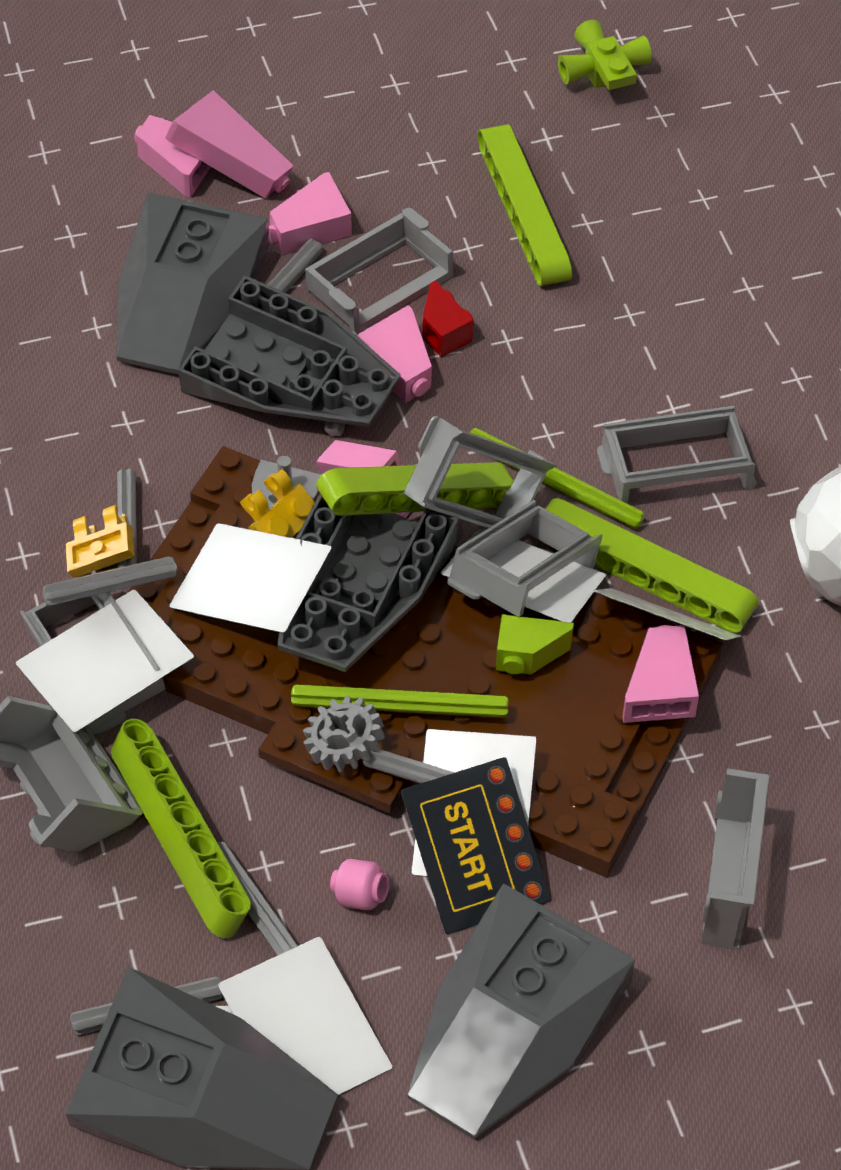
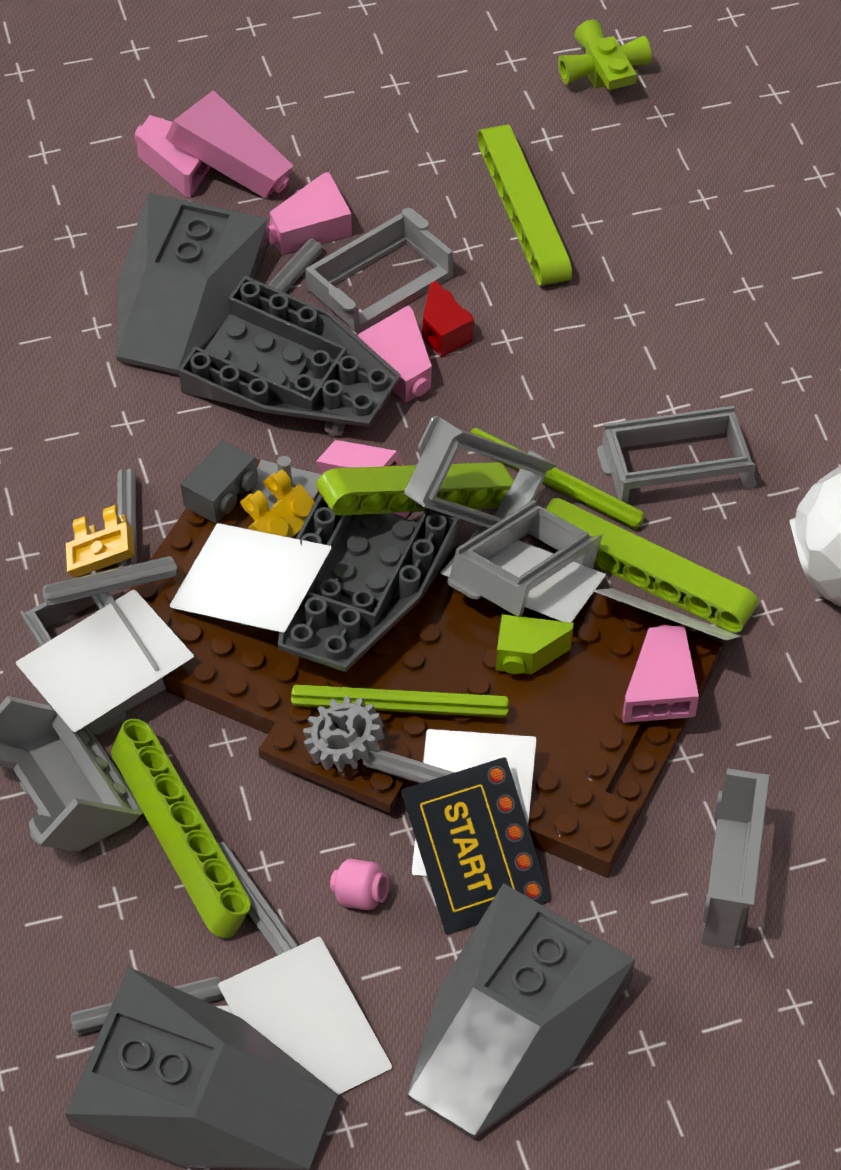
(217, 481): none -> dark grey brick

